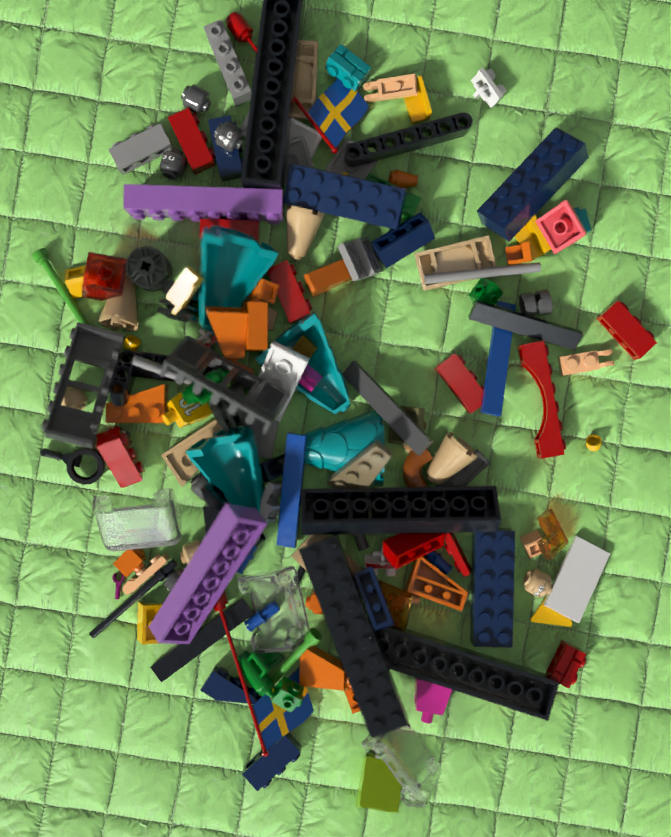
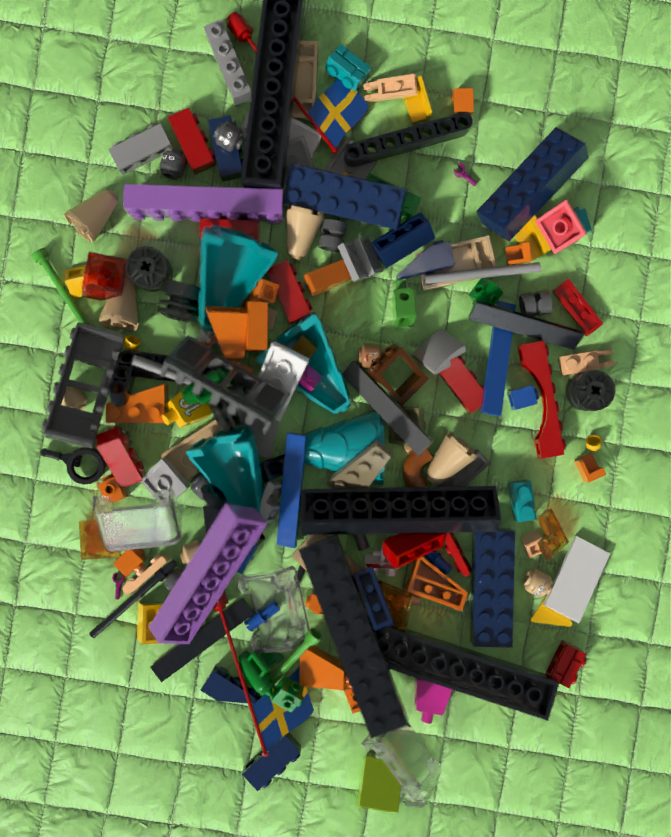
(91, 542): none -> clear orange plate
(92, 214): none -> tan cone
(111, 488): none -> orange brick
(165, 476): none -> light grey plate
(184, 289): panel -> none
(196, 99): dark grey head -> none
(332, 235): none -> dark grey wheel
(369, 353): none -> medium nougat head
(403, 179): orange cone -> none
(403, 305): none -> bright green torso
(410, 386): none -> reddish brown window
(433, 259): none -> dark blue slope
(438, 351): none -> light grey slope
(463, 100): none -> orange panel
(463, 174): none -> magenta hand
(486, 87): white hips -> none
(522, 500): none -> teal brick
(523, 397): none -> blue brick
(577, 307): none -> red plate
(579, 390): none -> pearl dark grey wheel
(589, 468): none -> orange panel
(626, 329): red brick -> none

